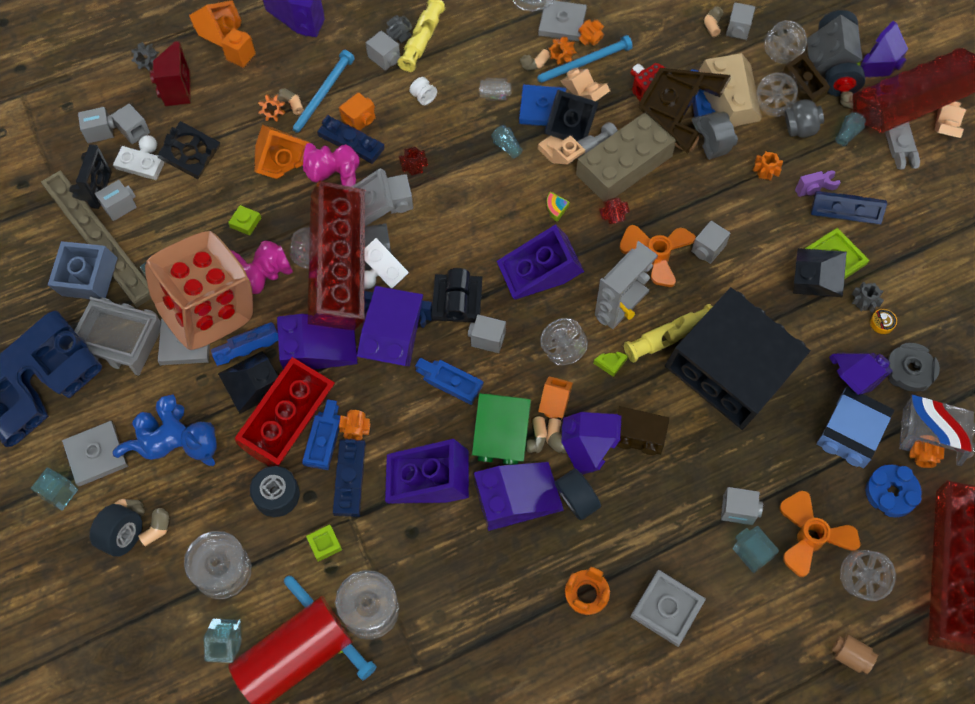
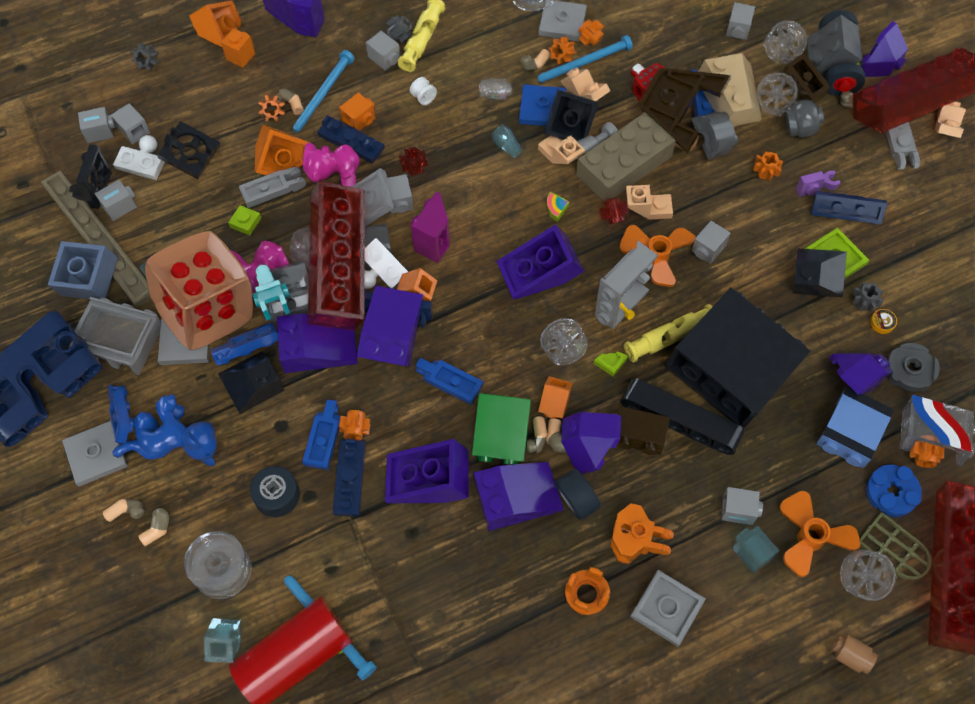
(54, 488): clear light blue brick -> none
(115, 530): black wheel -> none
(119, 412): none -> blue hinge
(172, 76): dark red slope -> none
(269, 291): none -> teal hinge
(272, 186): none -> light grey hinge
(283, 413): red brick -> none
(297, 282): none -> dark grey slope
(324, 543): lime plate -> none
(358, 592): clear wheel -> none
(418, 282): none -> orange brick
(431, 230): none -> magenta slope
(457, 296): black plate -> none
(487, 333): light grey brick -> none
(638, 535): none -> orange hinge
(649, 205): none -> light nougat slope
(684, 416): none -> black beam
(712, 19): light nougat arm -> none
(850, 128): clear light blue cone -> none
(892, 538): none -> olive window

